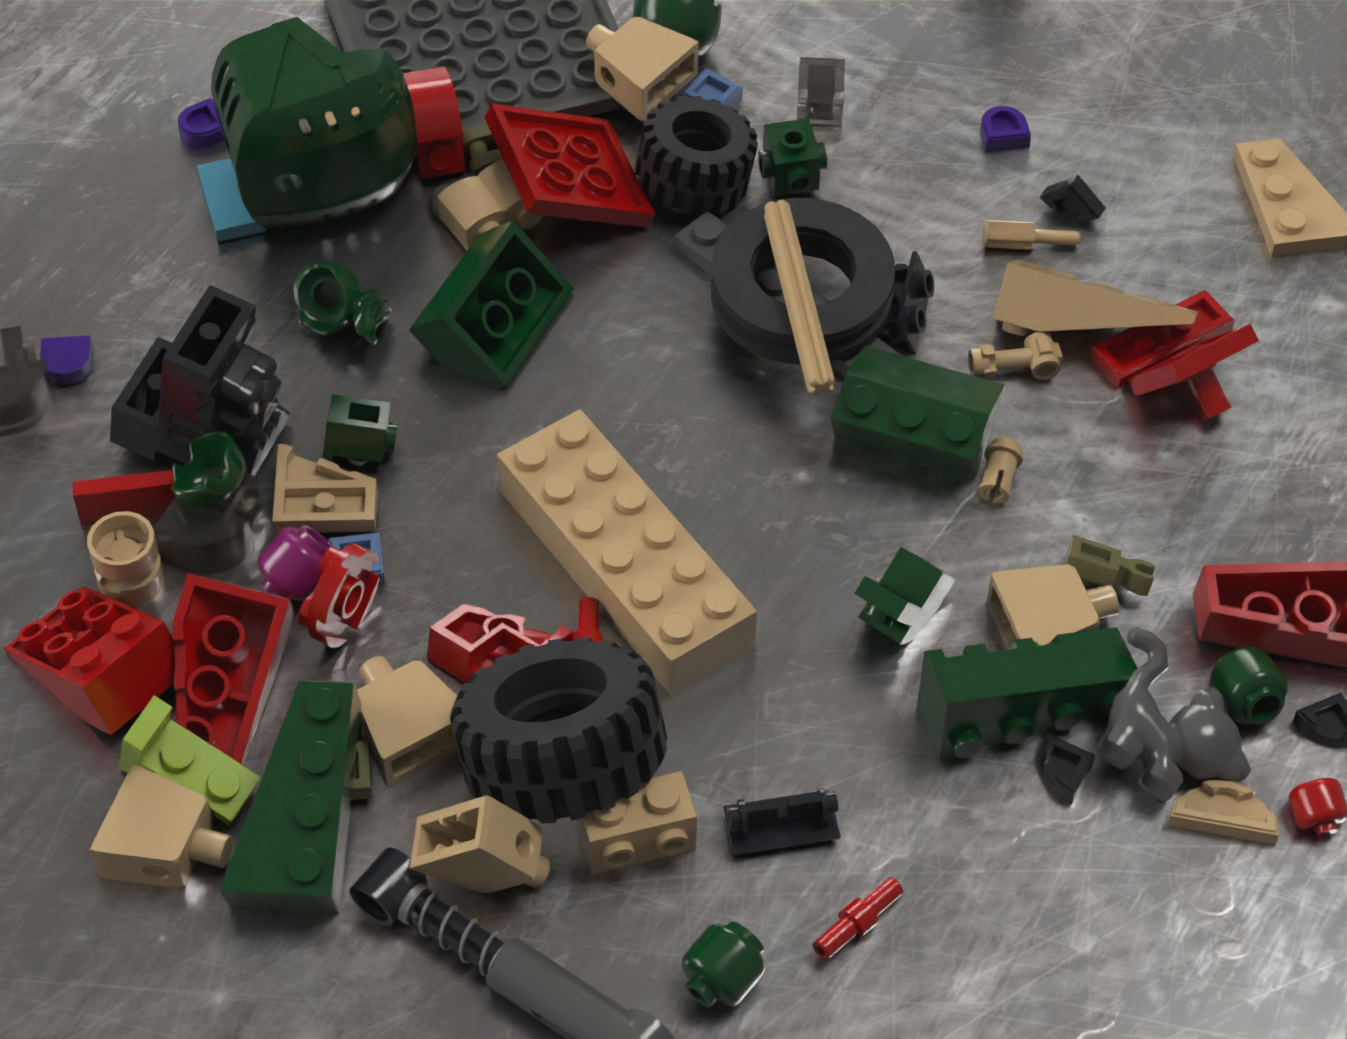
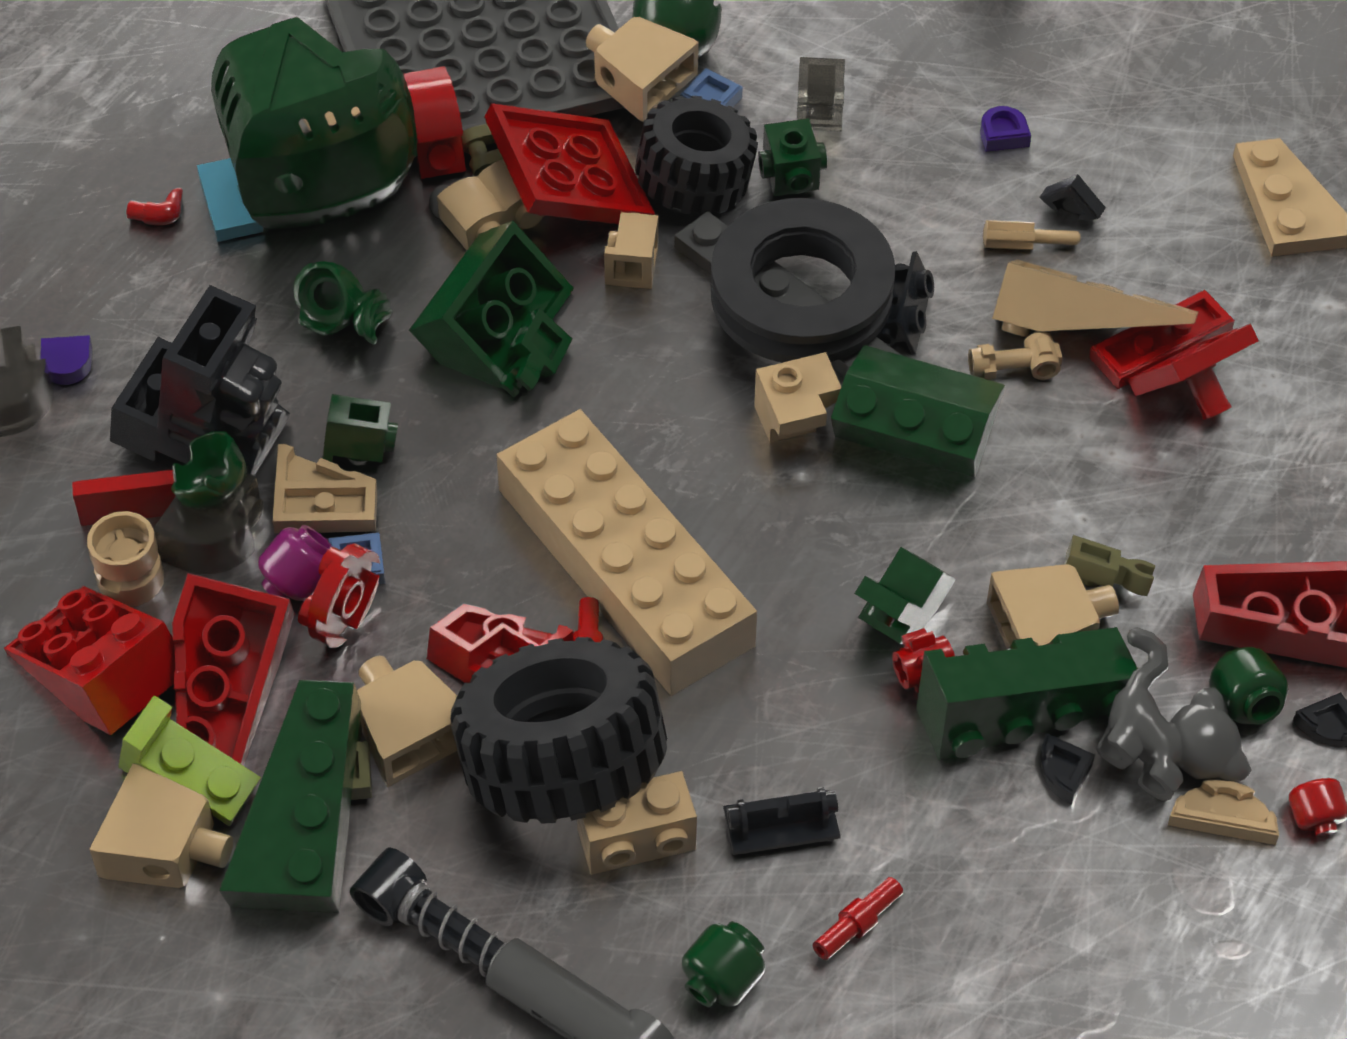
(157, 213): none -> red animal
(200, 125): dark purple tile -> none
(479, 846): tan torso -> none
(540, 351): none -> dark green plate
(632, 251): none -> tan brick
(795, 395): none -> tan brick
(798, 298): tan axle -> none
(909, 659): none -> red gear
(1002, 460): tan pin -> none

